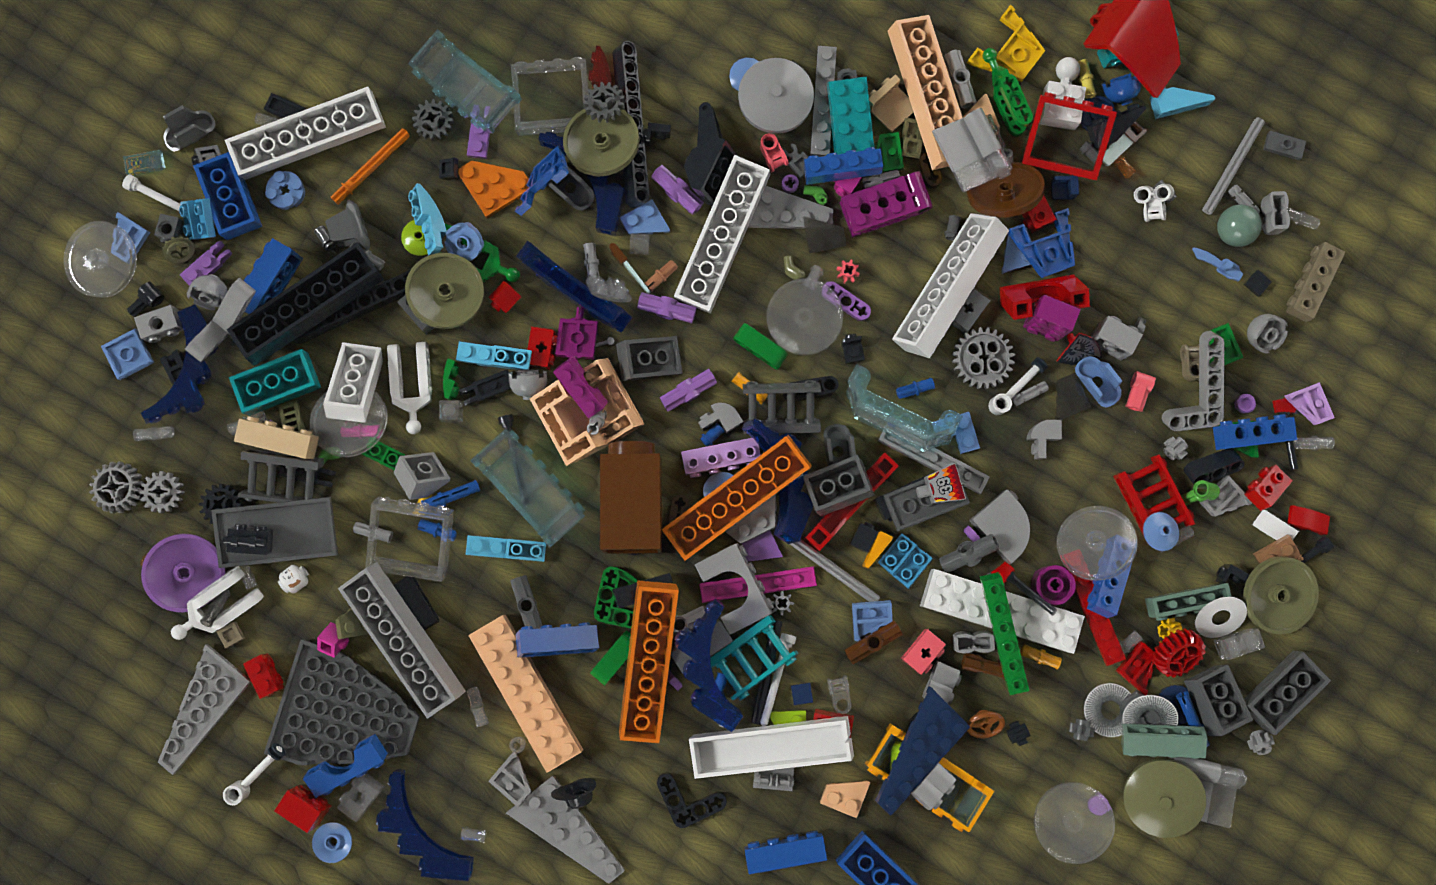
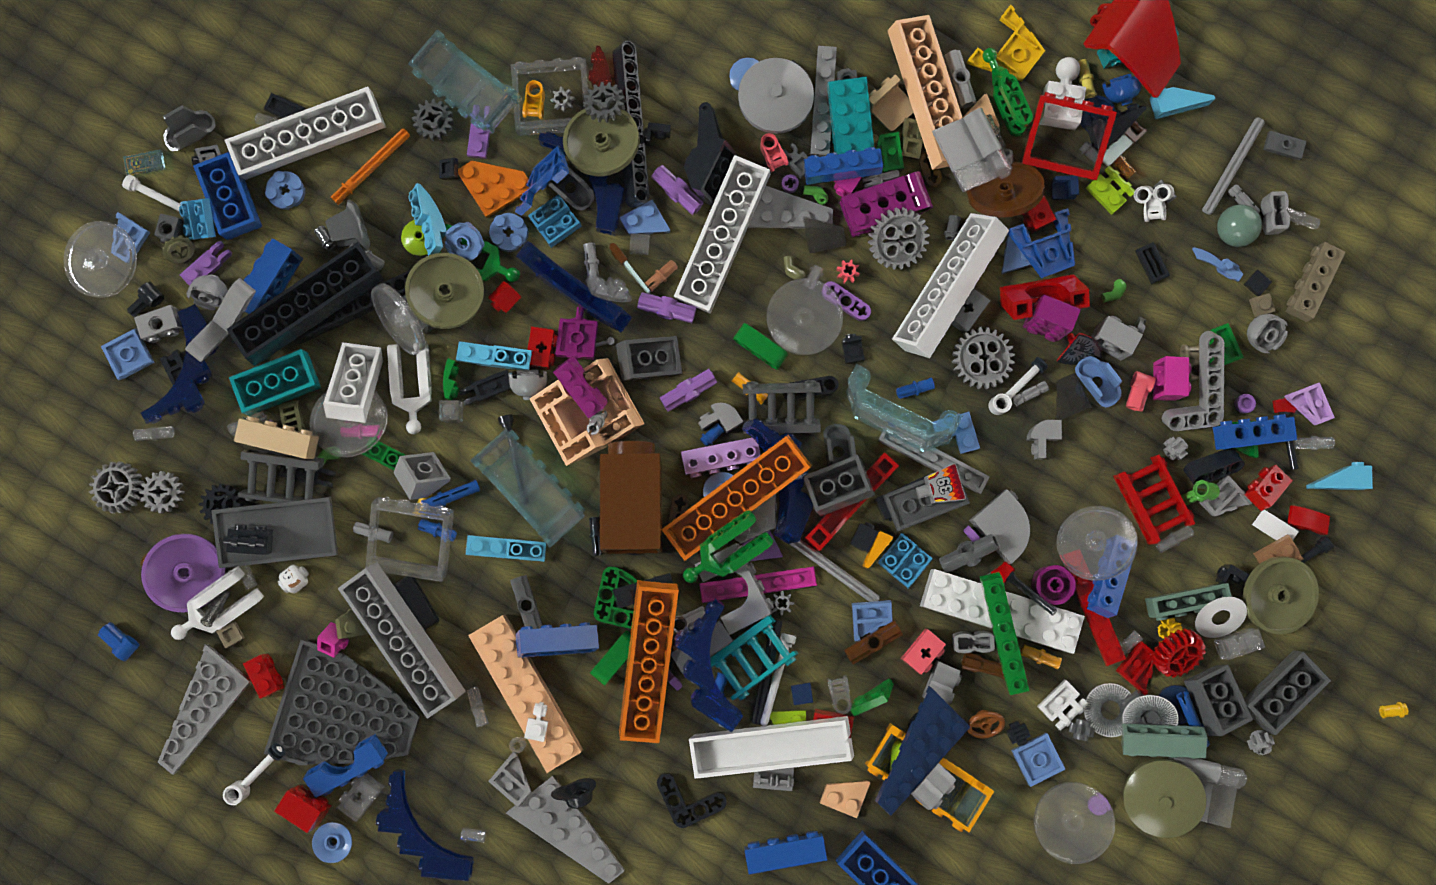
(122, 645): none -> blue piece
(398, 319): none -> clear dish
(516, 239): none -> medium blue plate
(534, 104): none -> light orange piece
(537, 728): none -> white plate
(554, 220): none -> dark azure slope
(559, 96): none -> light grey gear
(595, 535): none -> black axle
(736, 559): none -> green piece
(872, 698): none -> green wing
(898, 222): none -> light grey gear
(1038, 759): none -> medium blue plate
(1059, 700): none -> white plate
(1106, 193): none -> lime plate
(1116, 293): none -> bright green arm
(1145, 265): none -> black tile
(1154, 532): medium blue dish -> none
(1171, 378): none -> dark pink brick
(1262, 305): none -> dark tan plate
(1347, 478): none -> medium azure slope
(1393, 710): none -> yellow pin

